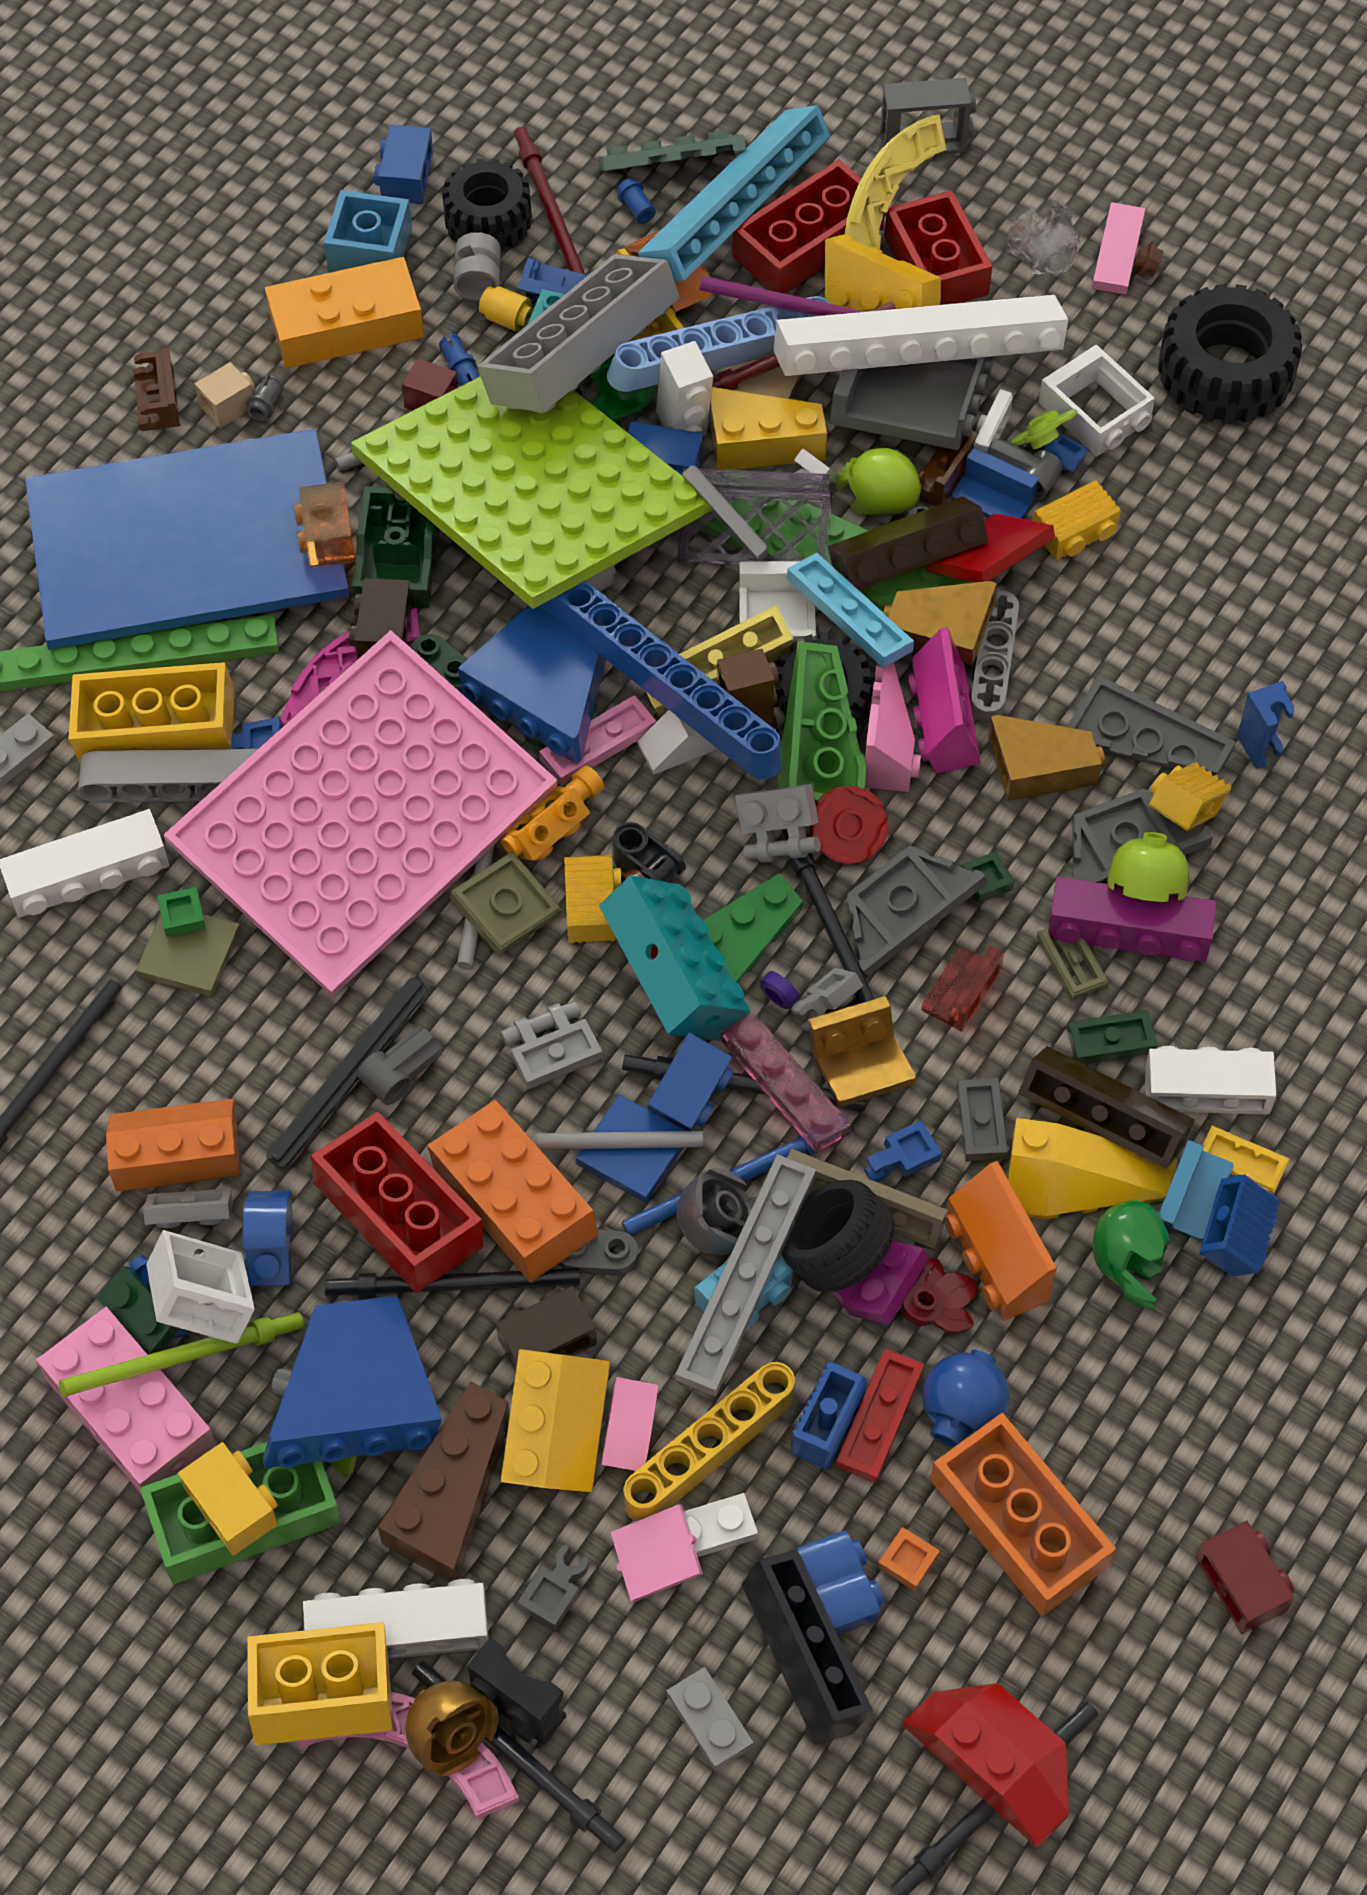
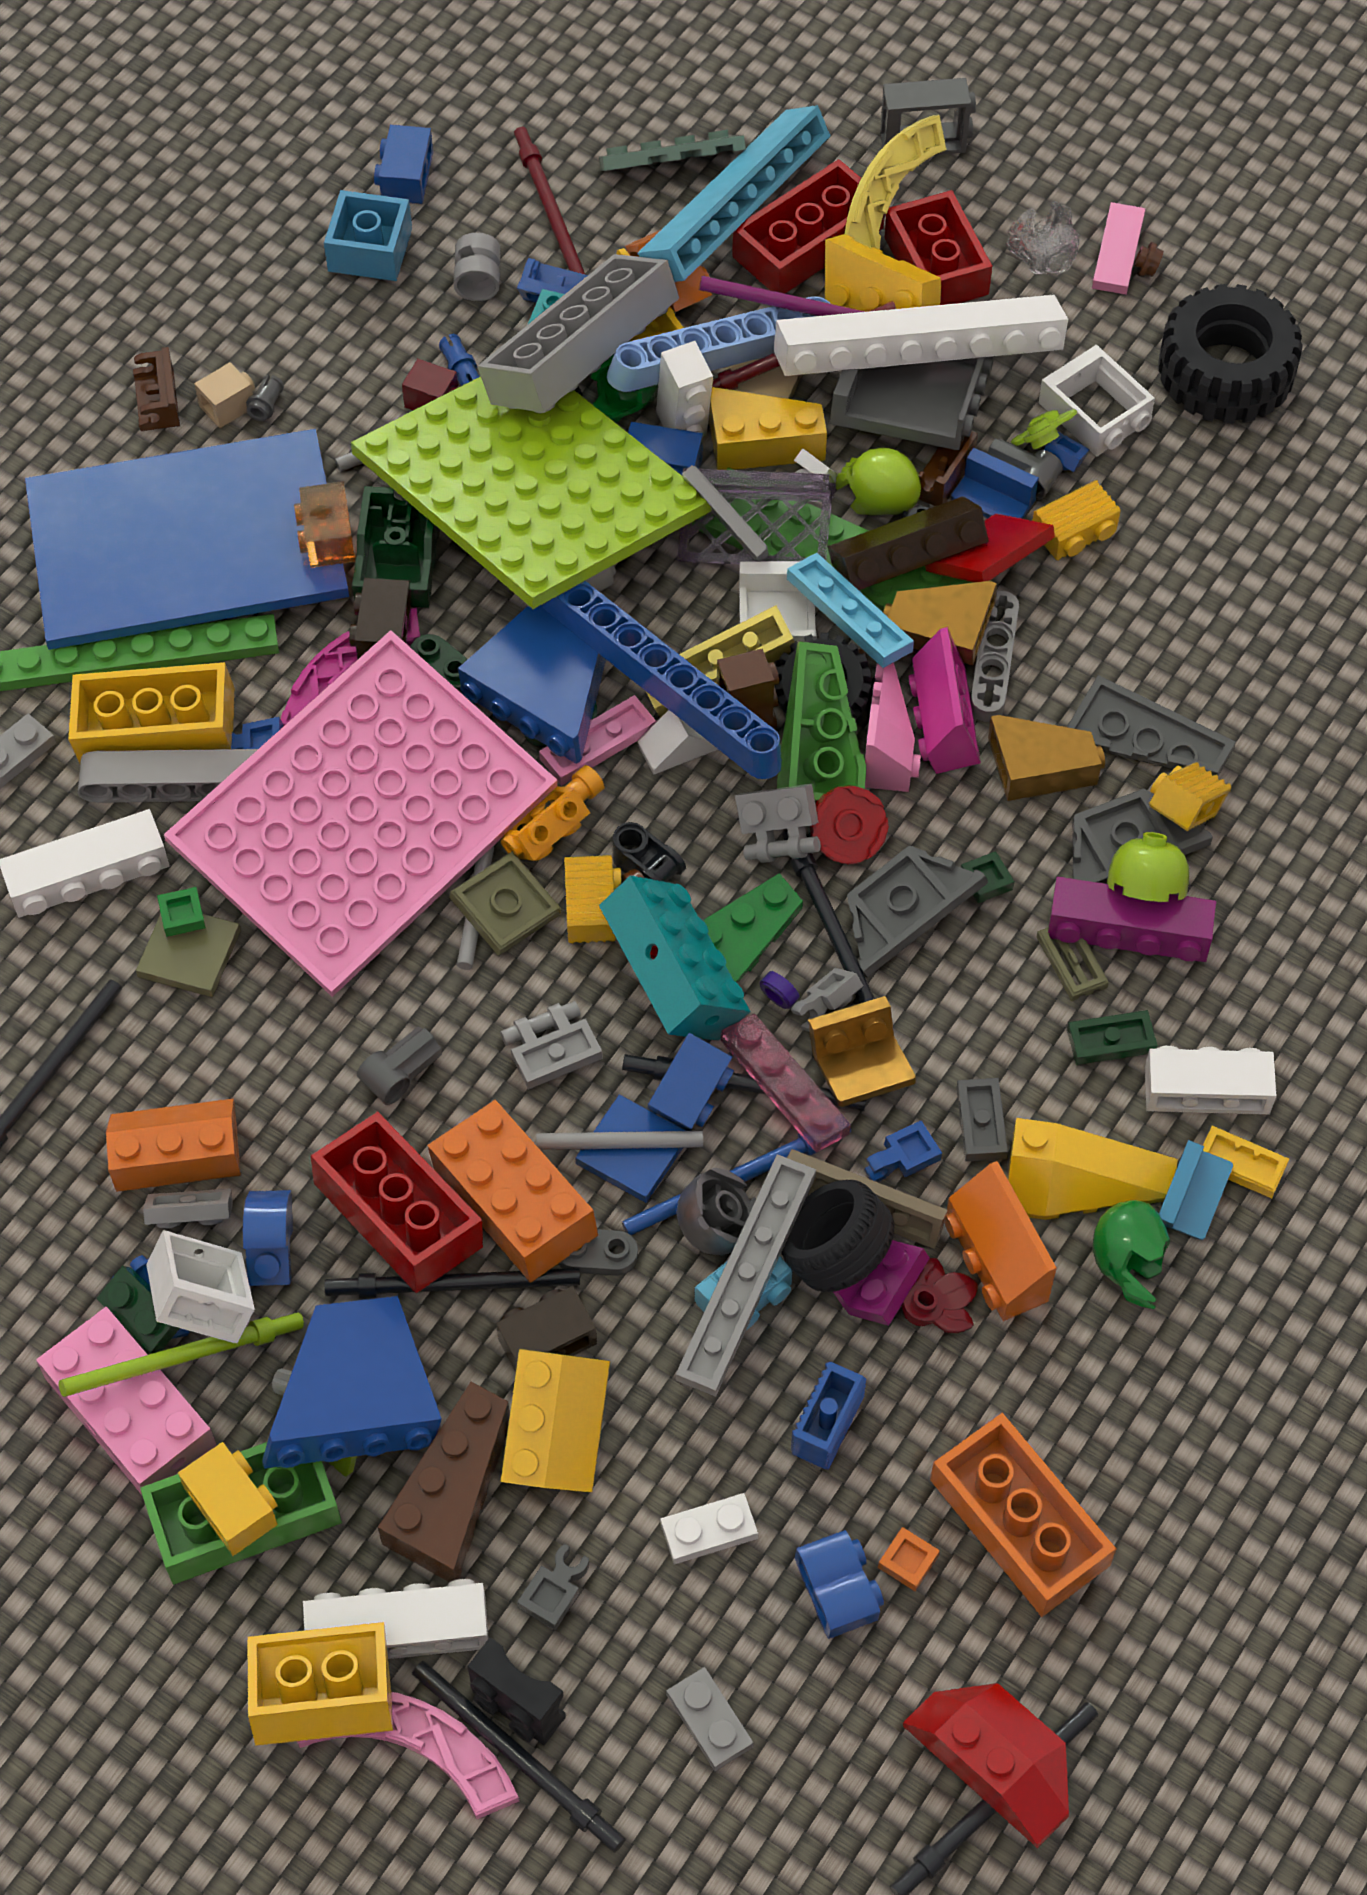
(344, 312): light orange brick -> none
(345, 1074): black axle -> none
(449, 1726): pearl gold cylinder -> none
(489, 201): black tyre -> none
(506, 308): yellow brick -> none
(629, 1424): bright pink slope -> none
(631, 193): blue pin -> none
(656, 1553): bright pink piece -> none
(717, 1423): yellow beam -> none
(806, 1647): black brick -> none
(880, 1415): red plate -> none
(963, 986): clear red panel -> none
(964, 1395): blue brick -> none
(994, 423): white plate -> none
(1106, 1107): dark brown brick -> none
(1240, 1226): blue brick -> none
(1245, 1576): dark red brick -> none
(1261, 721): blue hinge -> none

